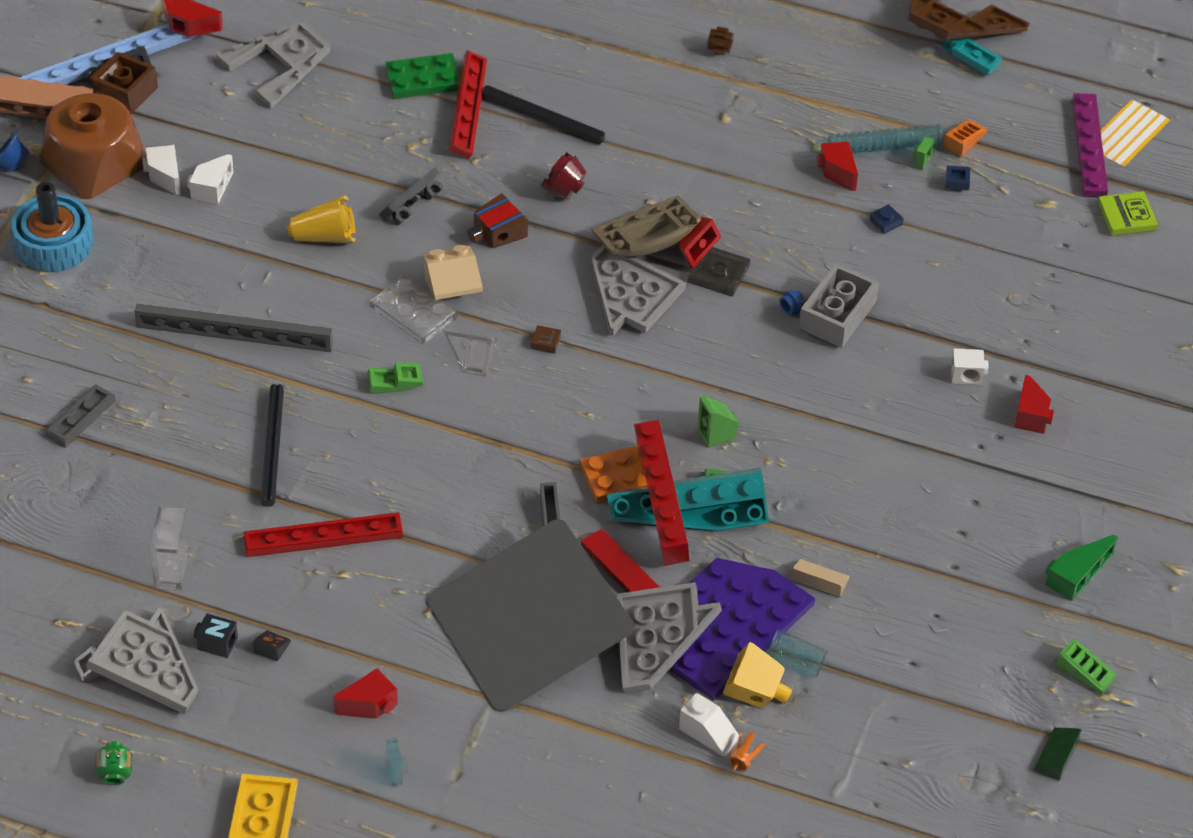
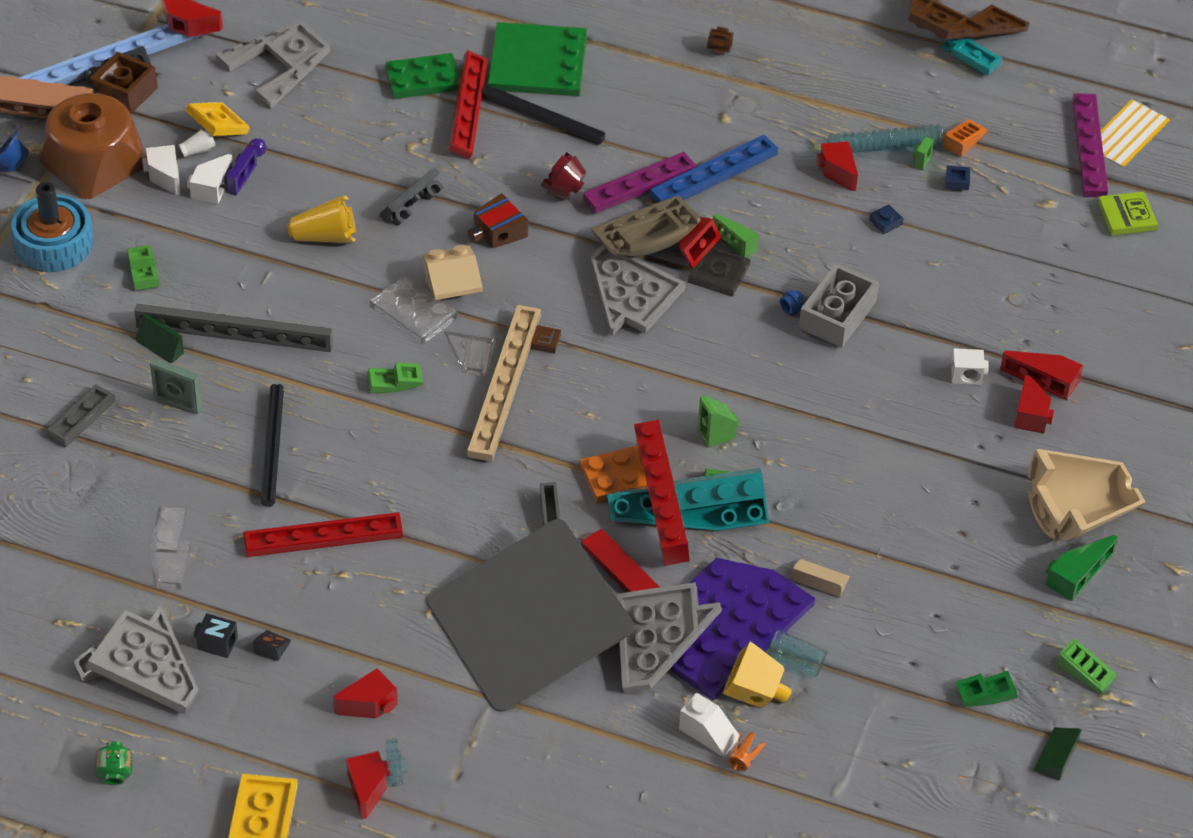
(143, 267): none -> bright green slope
(159, 339): none -> dark green slope
(176, 385): none -> sand green tile
(198, 143): none -> white cone
(217, 119): none -> yellow tile
(244, 165): none -> dark purple plate
(368, 780): none -> red slope
(504, 383): none -> tan plate
(538, 59): none -> green plate
(637, 182): none -> magenta plate
(716, 170): none -> blue plate
(736, 236): none -> bright green slope
(986, 691): none -> green slope
(1050, 371): none -> red slope
(1078, 493): none -> tan cone

